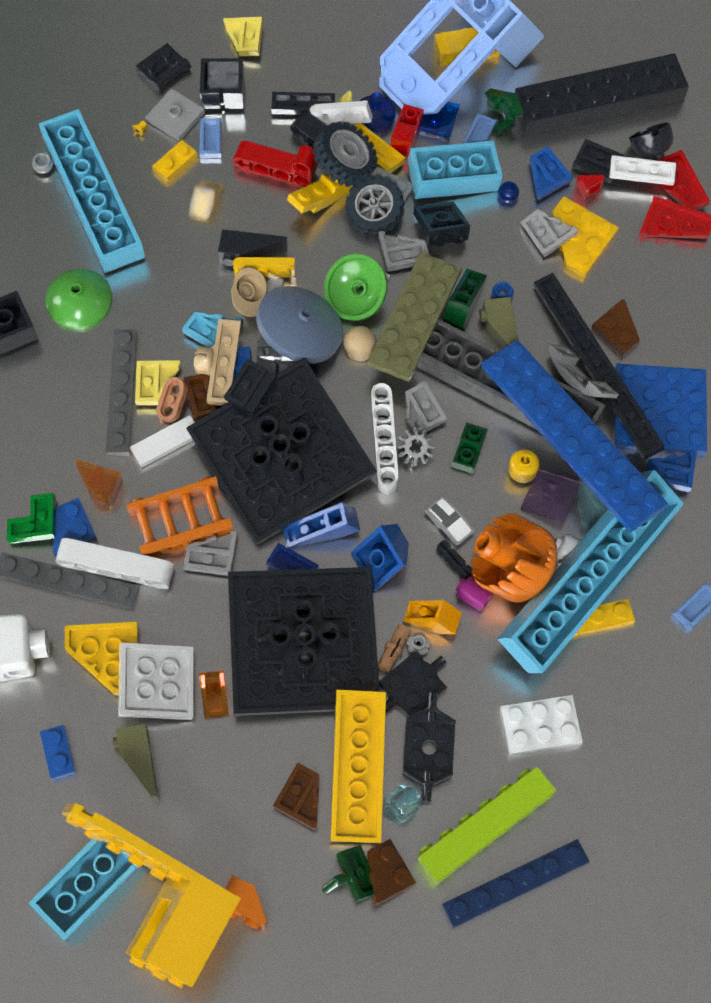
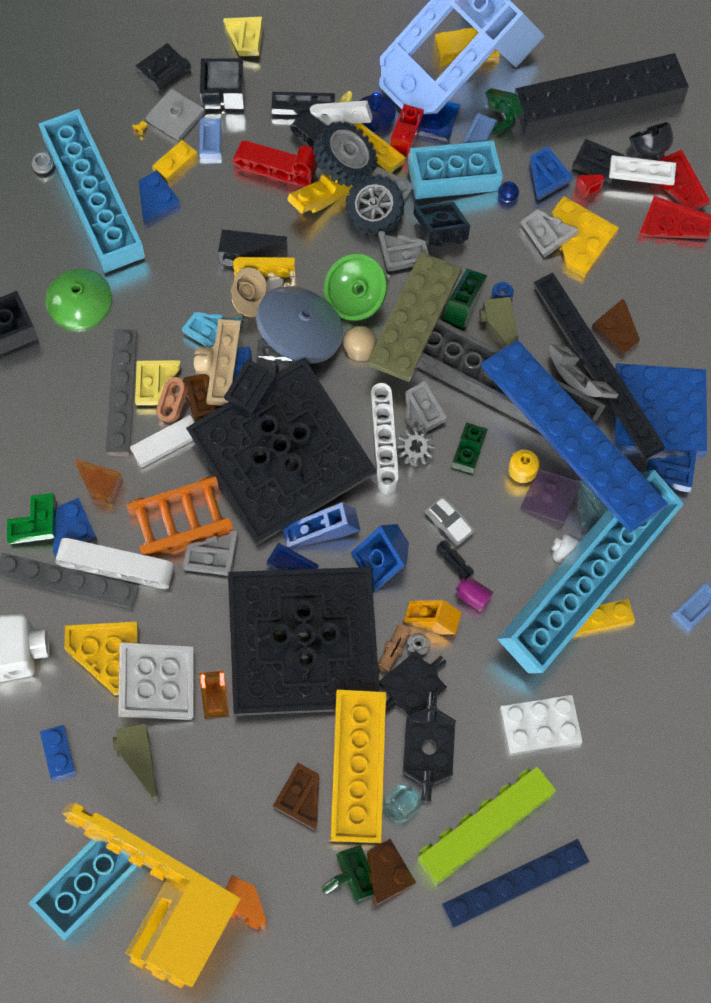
(156, 197): none -> blue wing
(205, 200): clear yellow slope -> none
(514, 558): orange piece -> none

